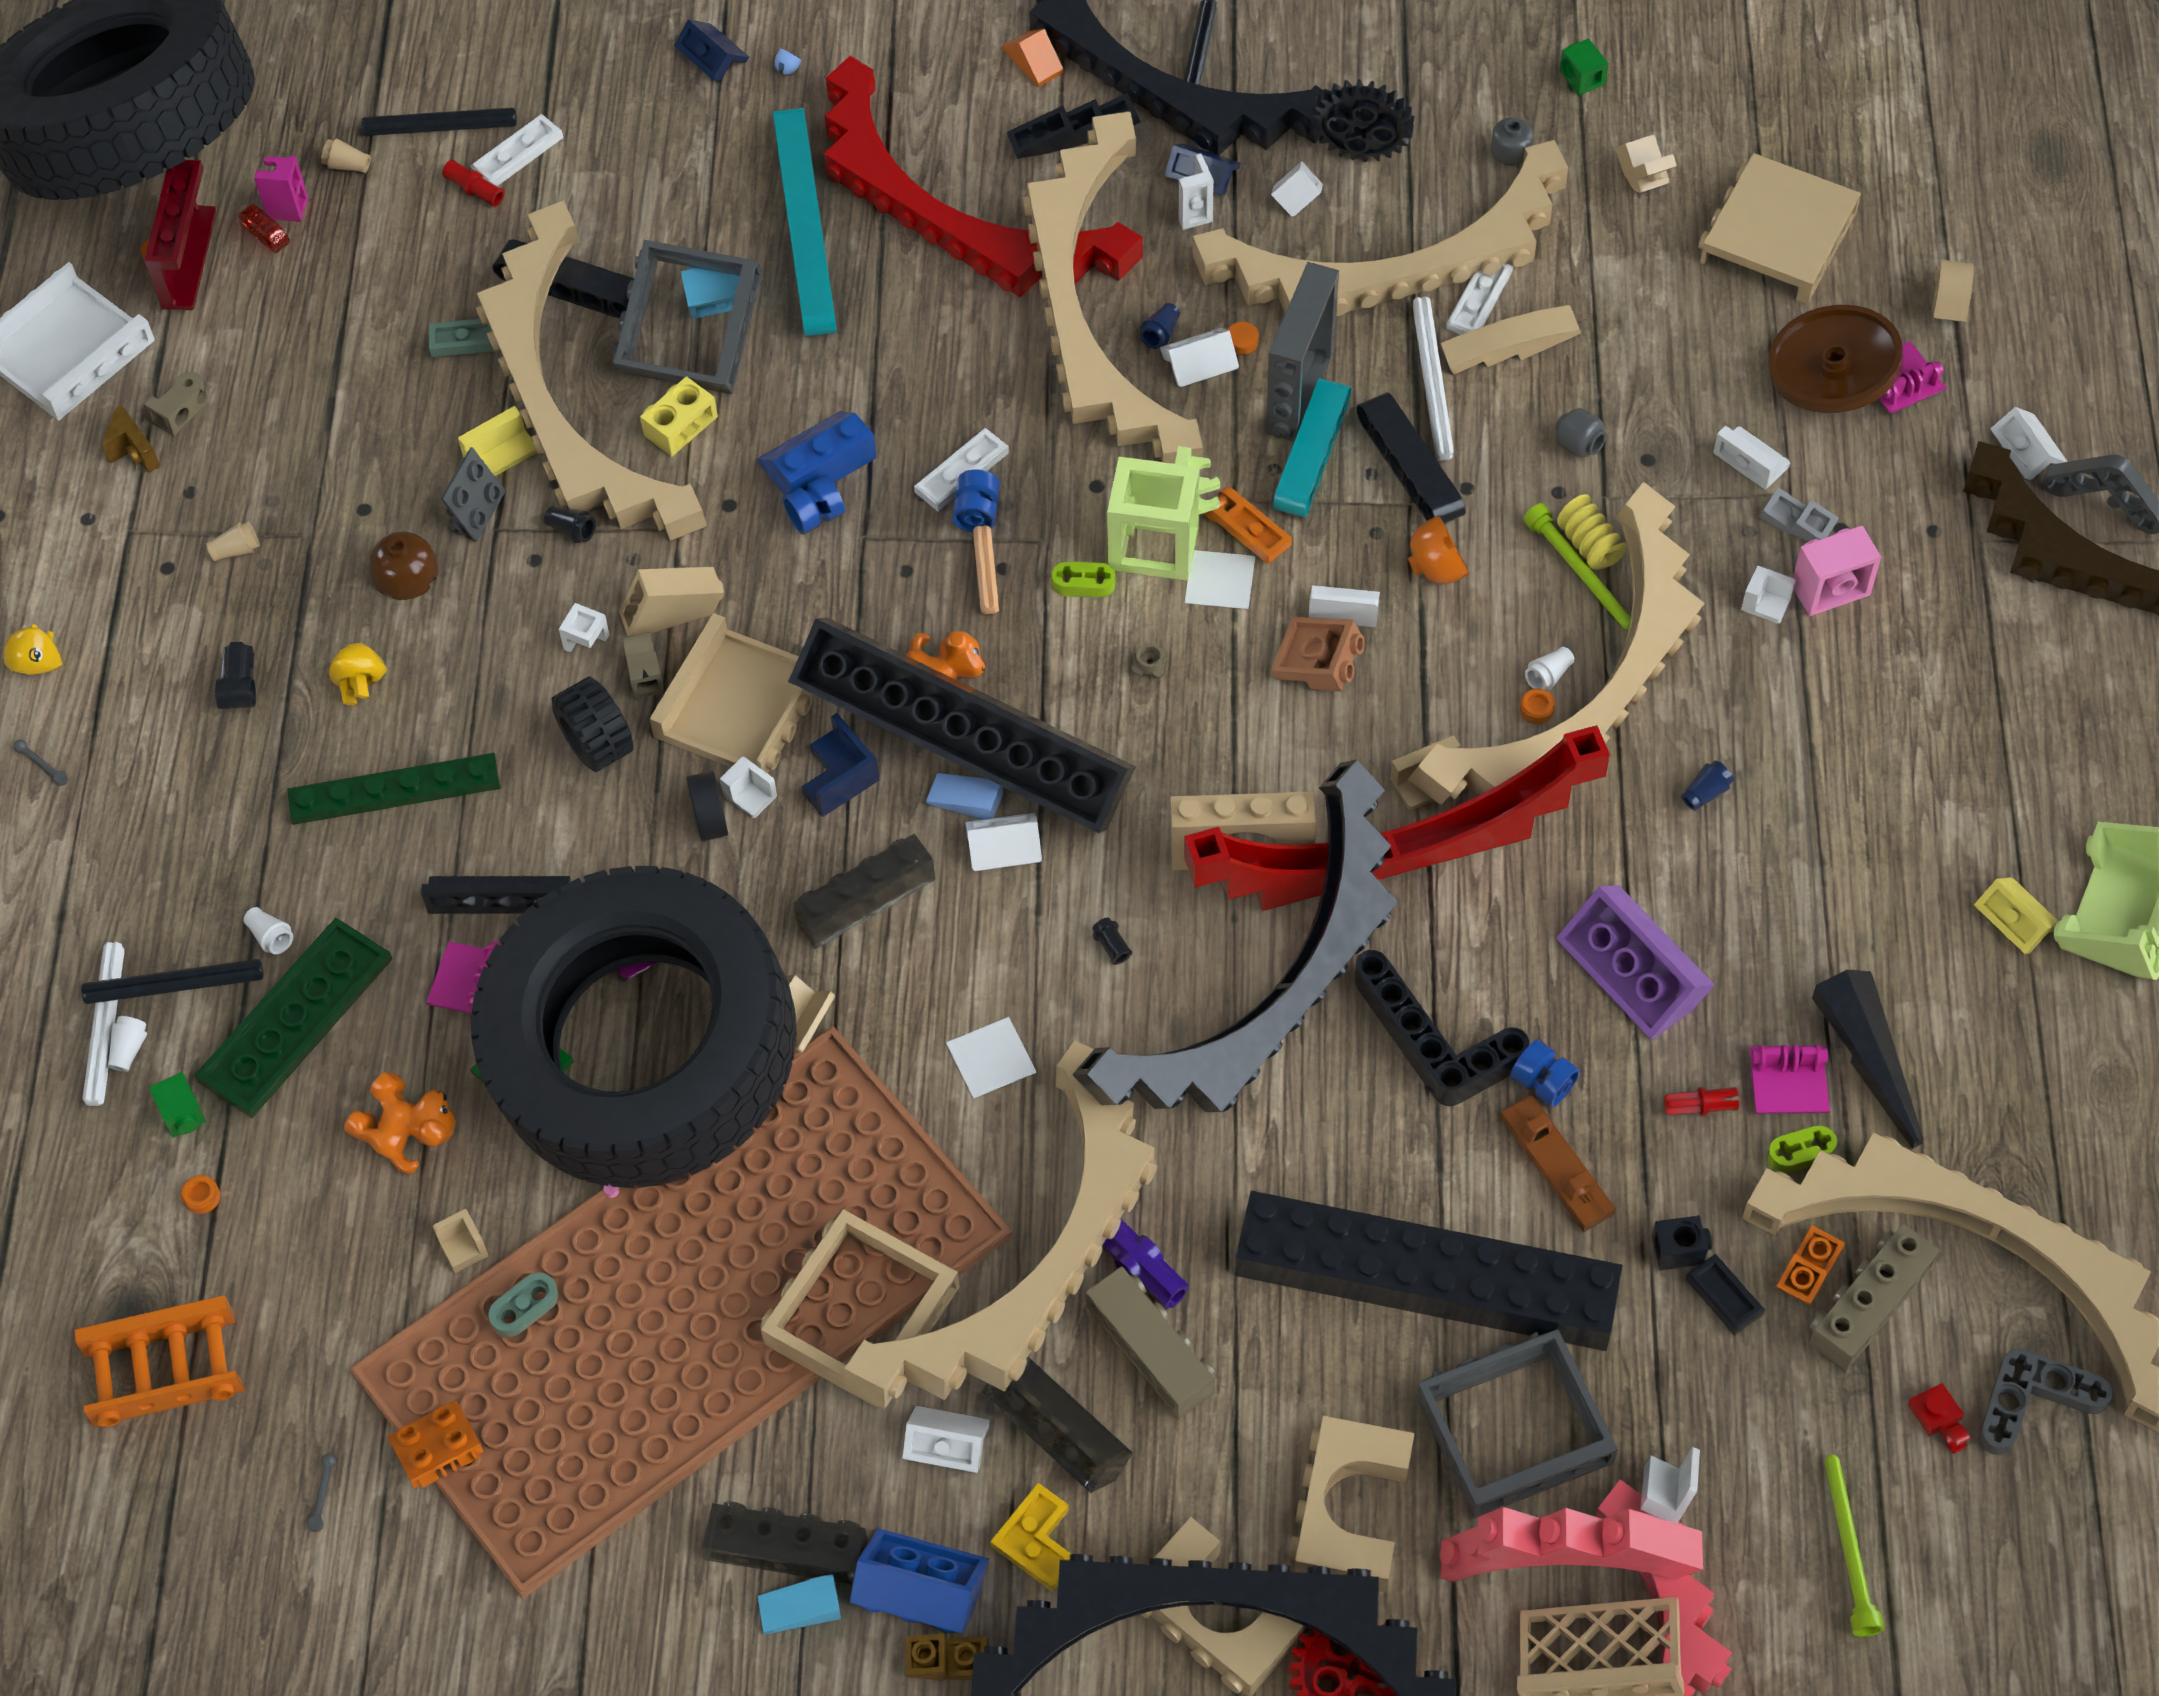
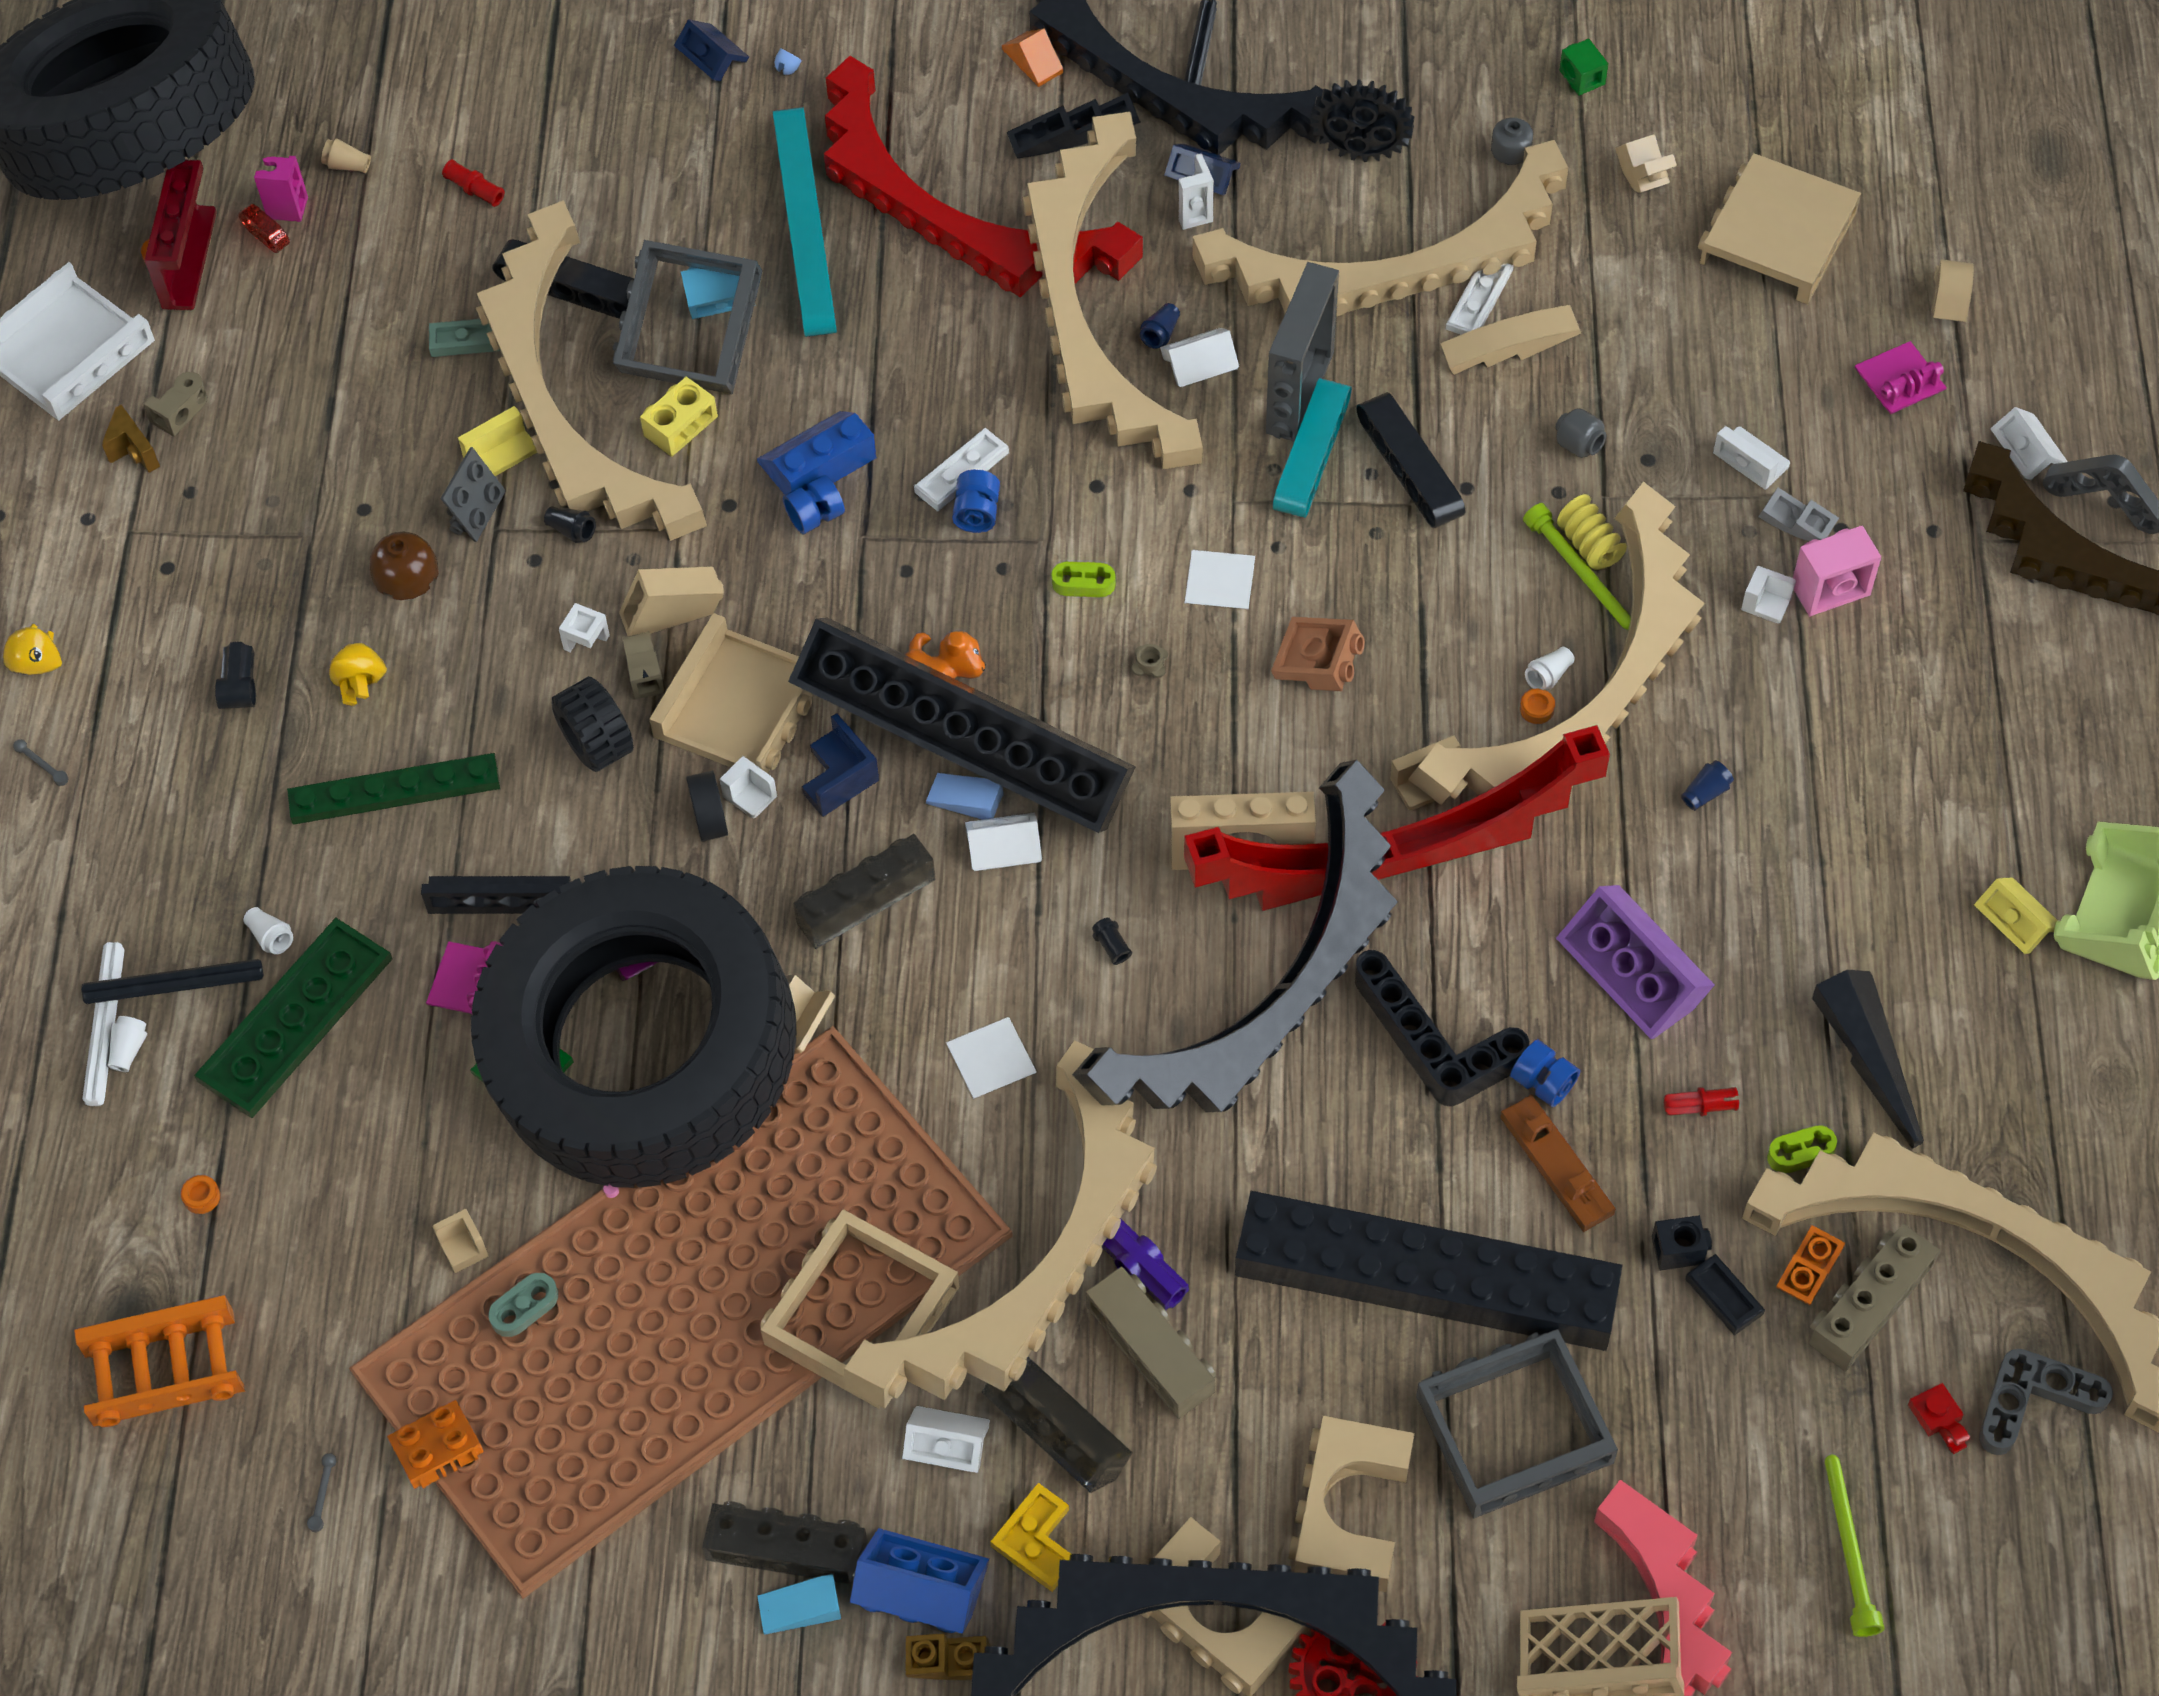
(177, 1105): green brick -> none
(235, 541): tan cone -> none
(426, 1120): orange animal -> none
(439, 121): black axle -> none
(518, 150): white tile -> none
(985, 570): light nougat axle -> none
(1159, 500): yellowish green piece -> none
(1244, 337): orange tile -> none
(1249, 526): orange plate -> none
(1297, 189): white panel -> none
(1344, 604): white panel -> none
(1433, 379): white axle -> none
(1436, 553): orange cylinder -> none
(1572, 1538): coral arch -> none
(1668, 1488): white panel -> none
(1789, 1079): dark pink hinge -> none
(1836, 358): reddish brown dish -> none

